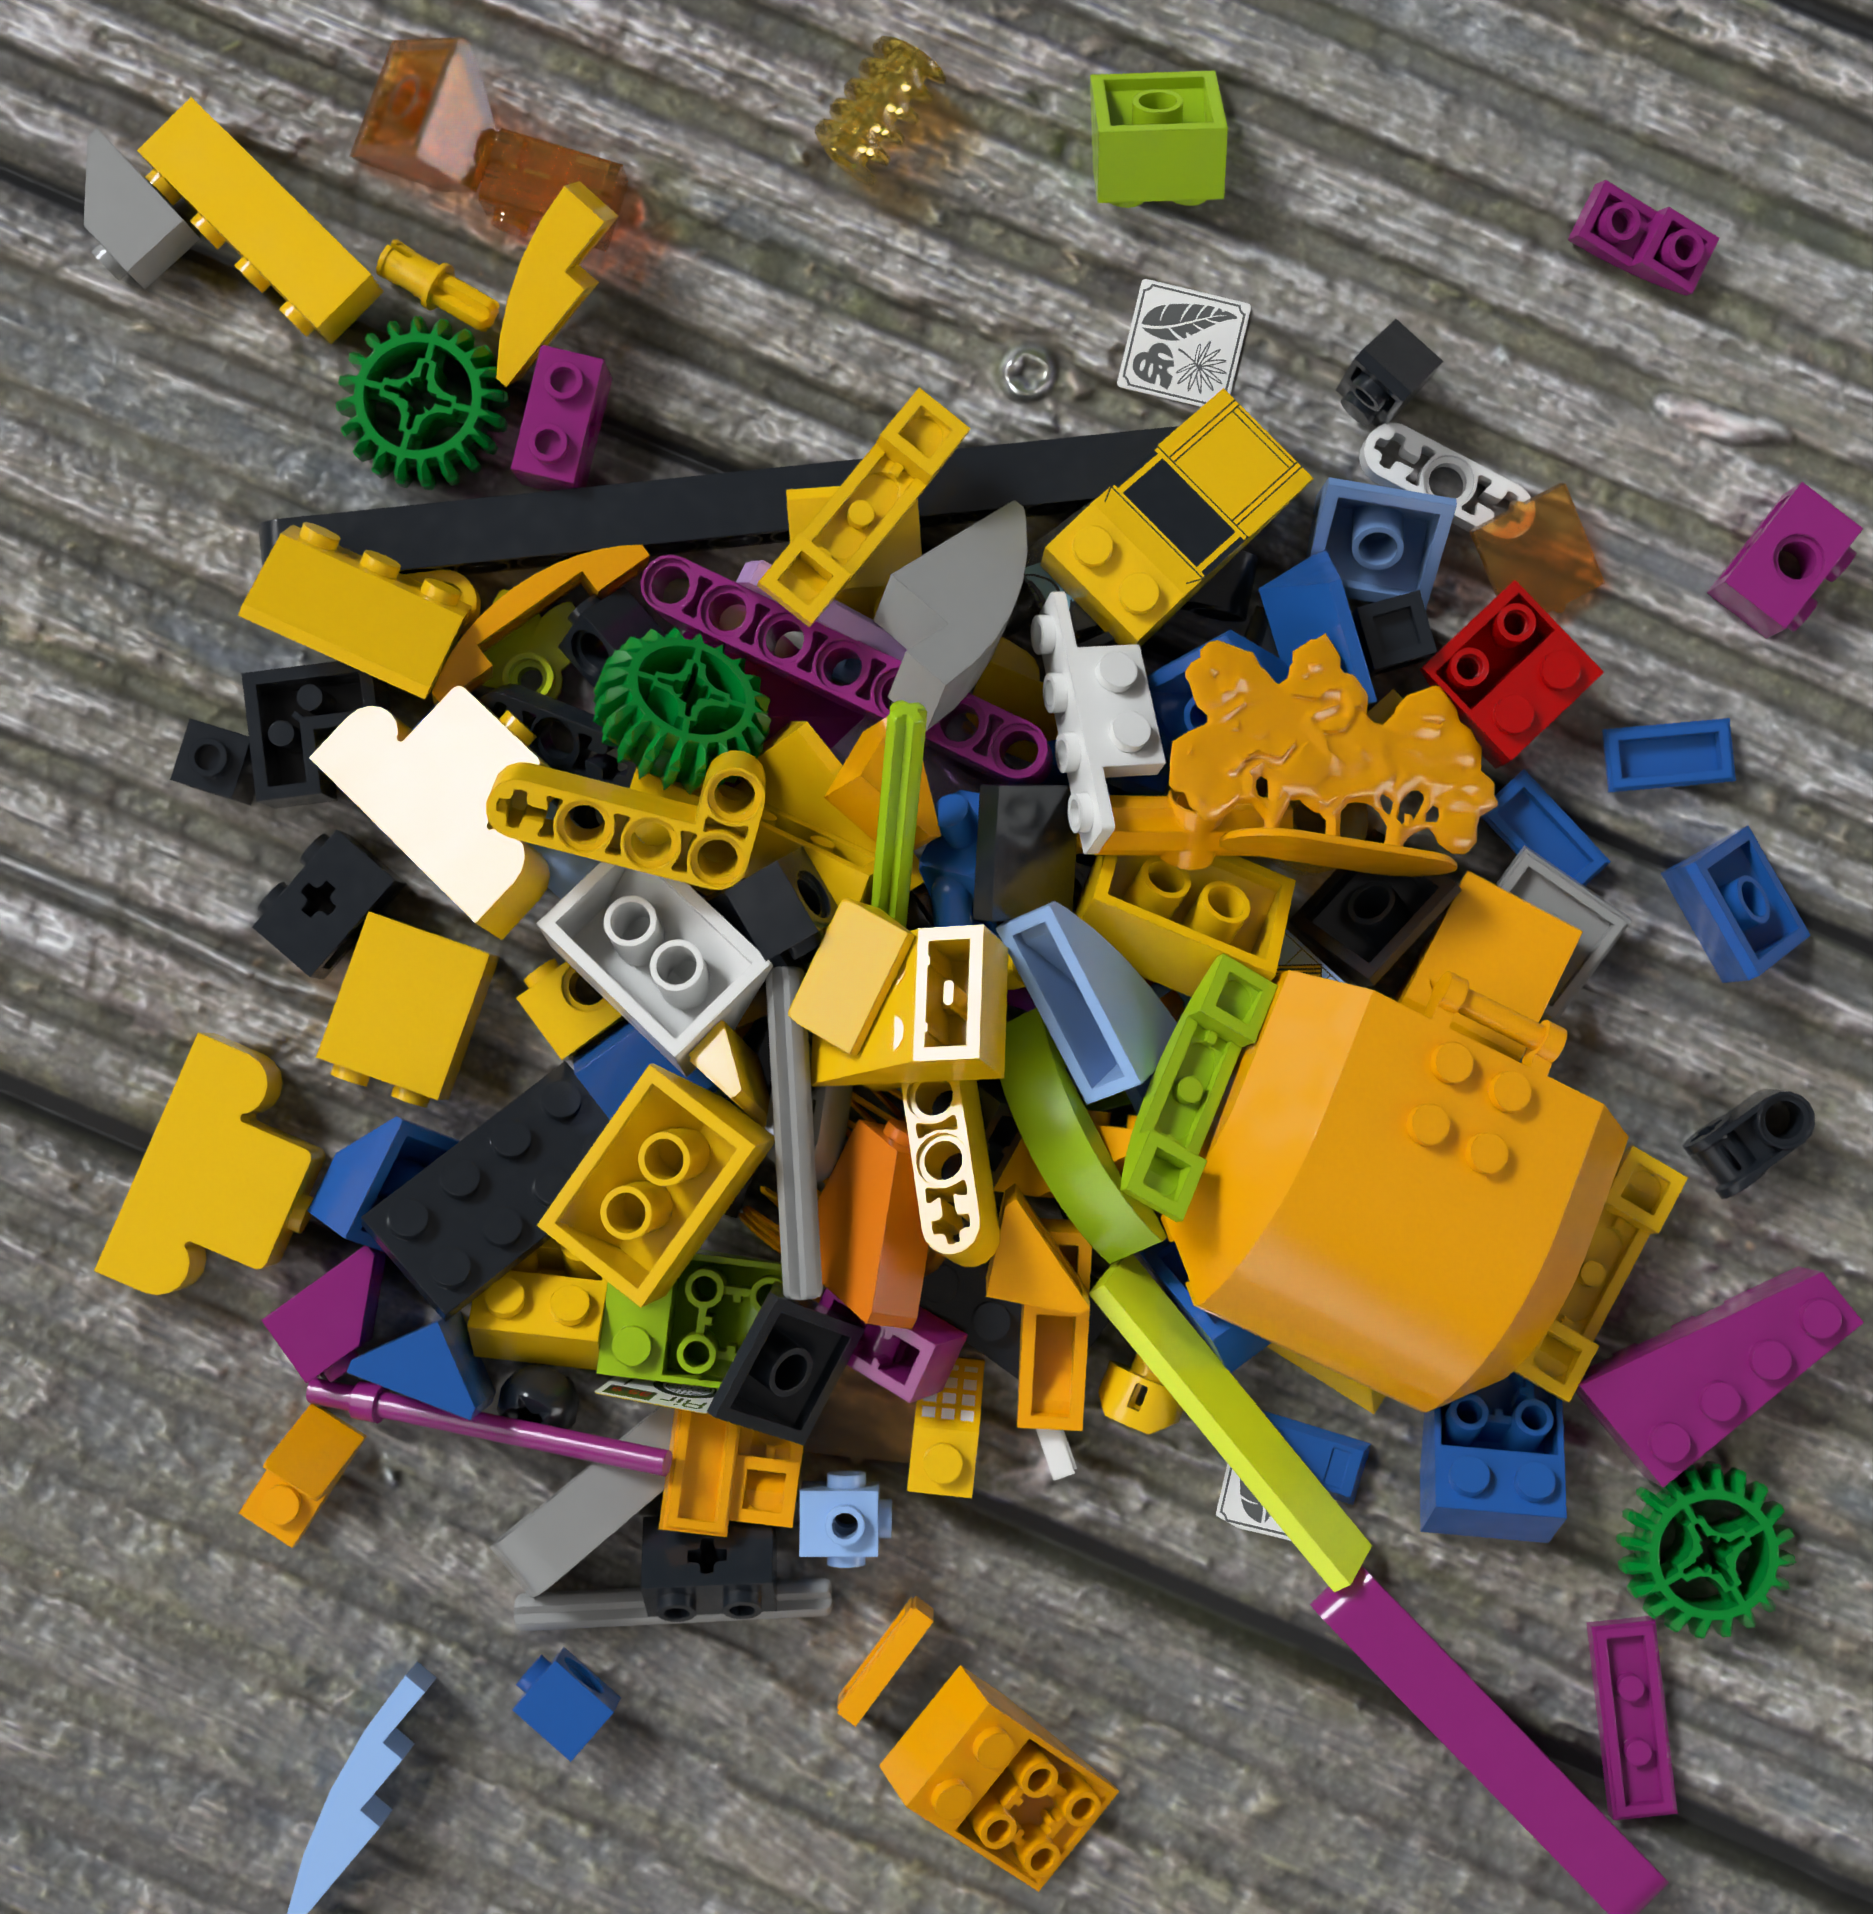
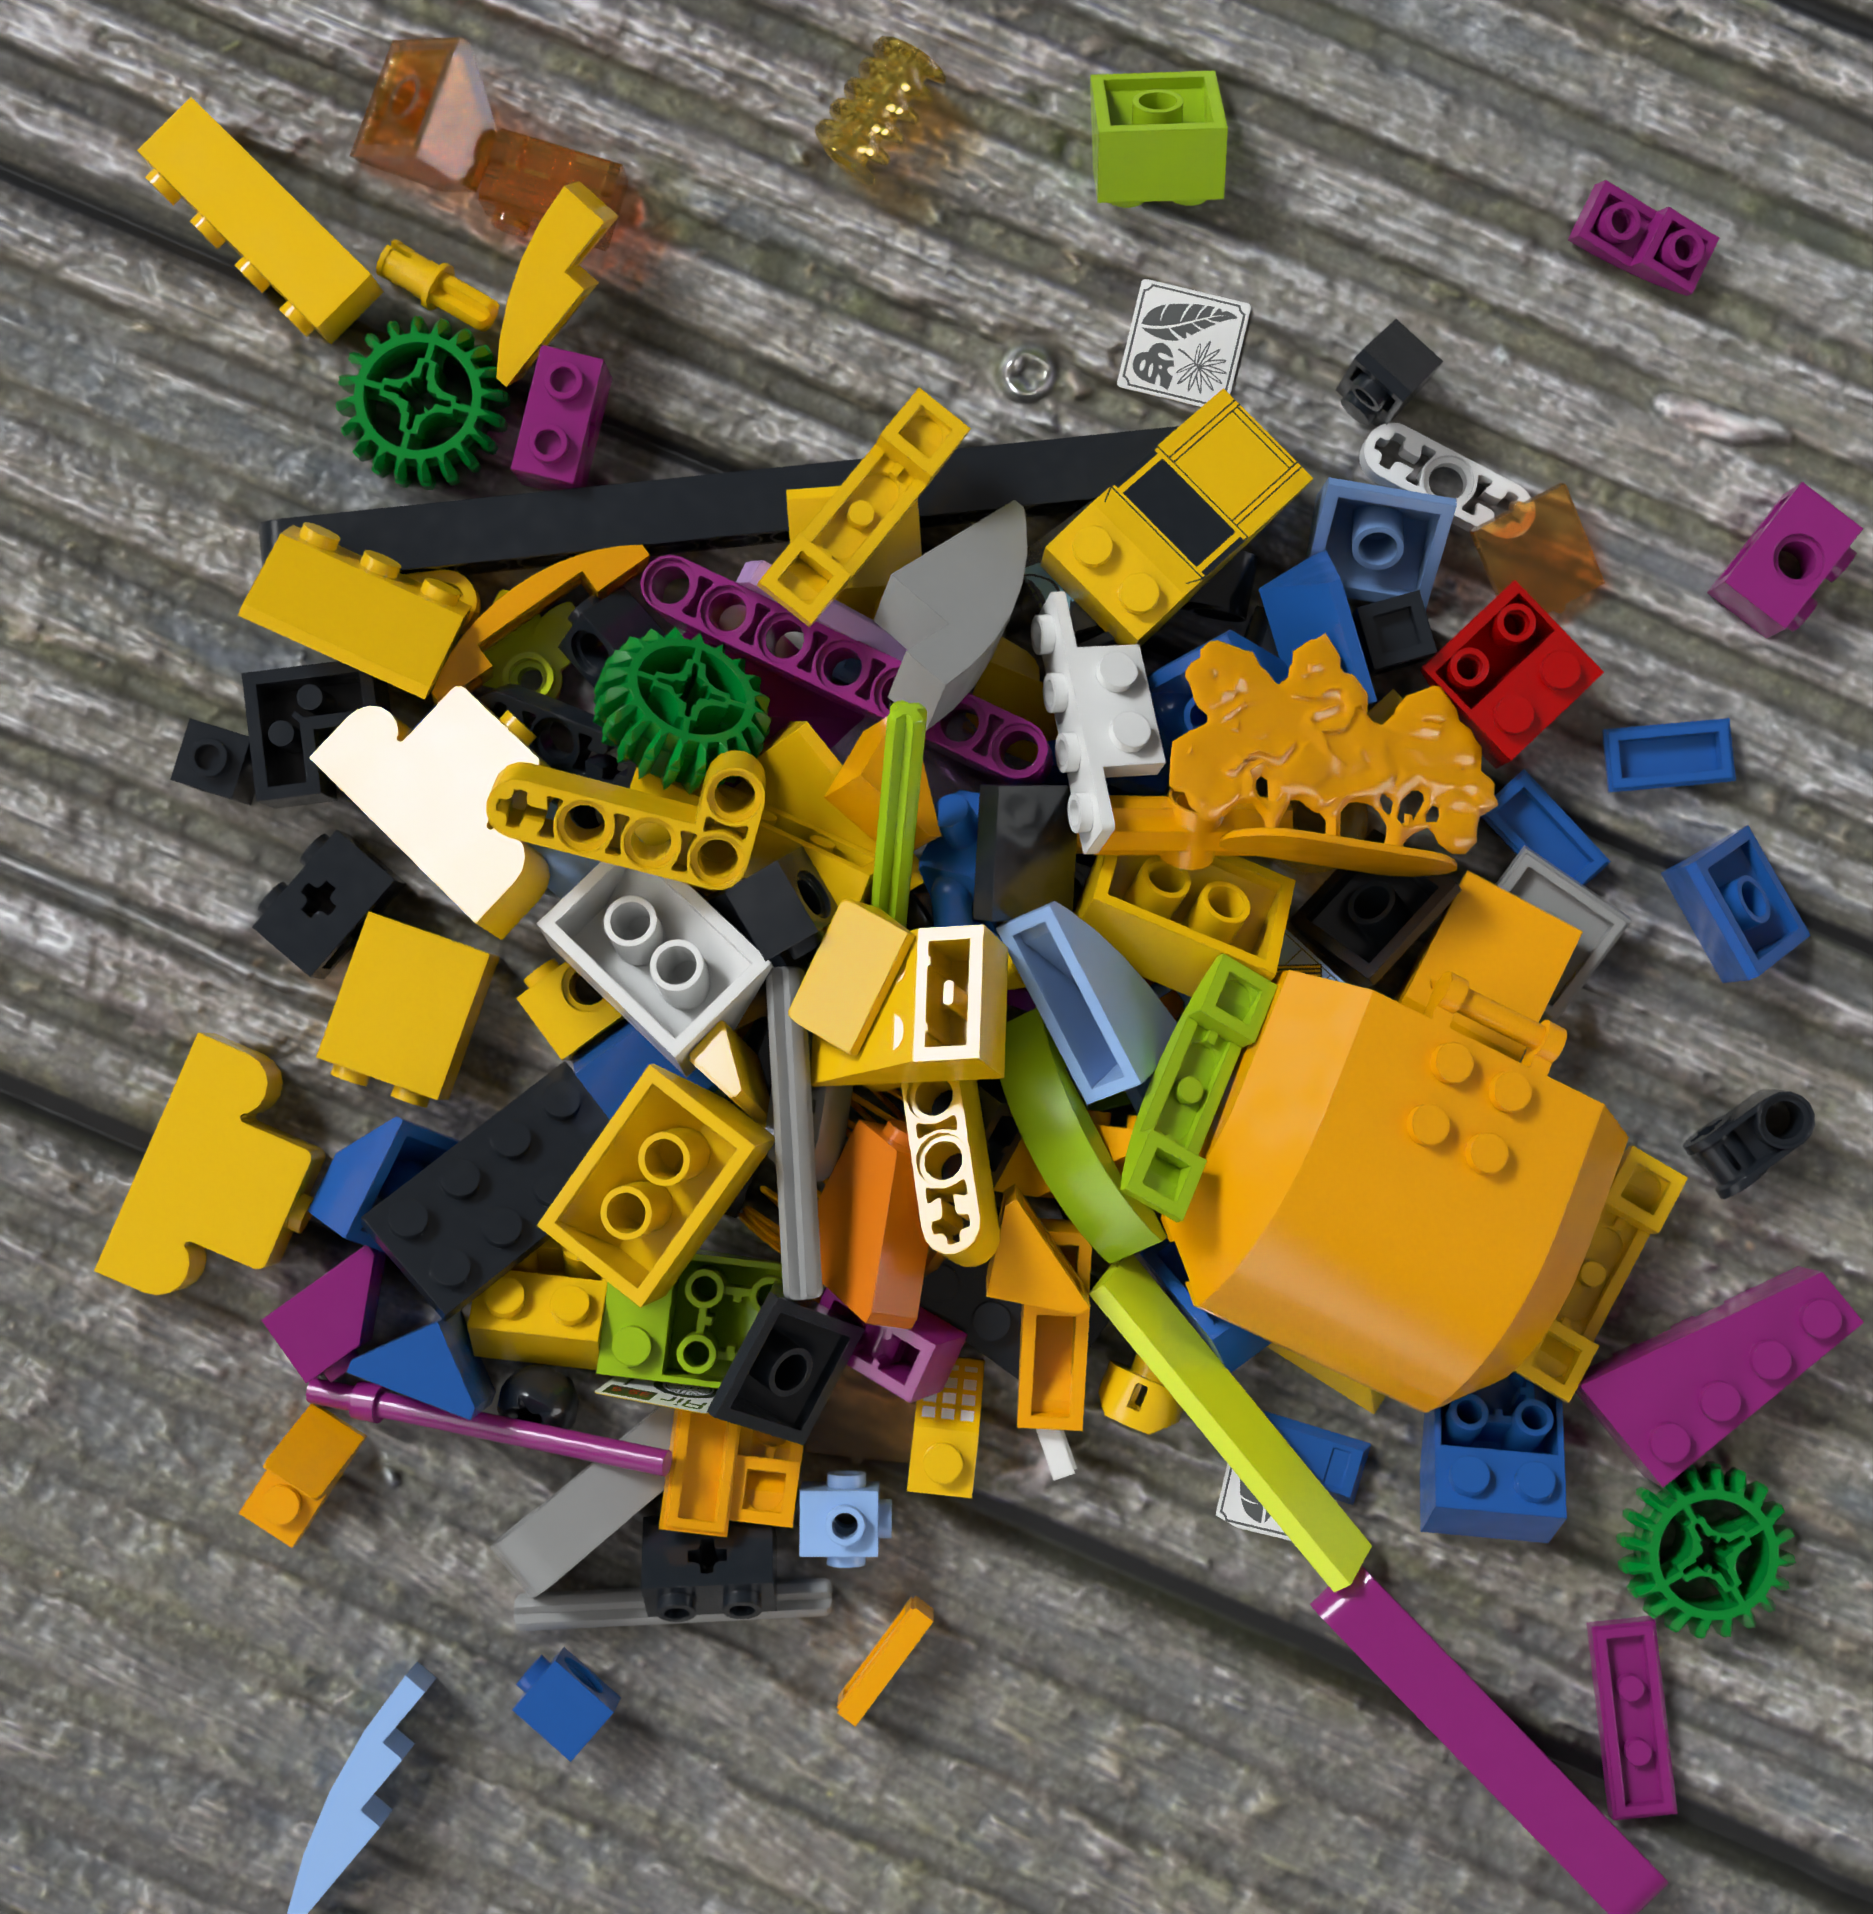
(129, 217): light grey slope -> none
(996, 1779): light orange slope -> none

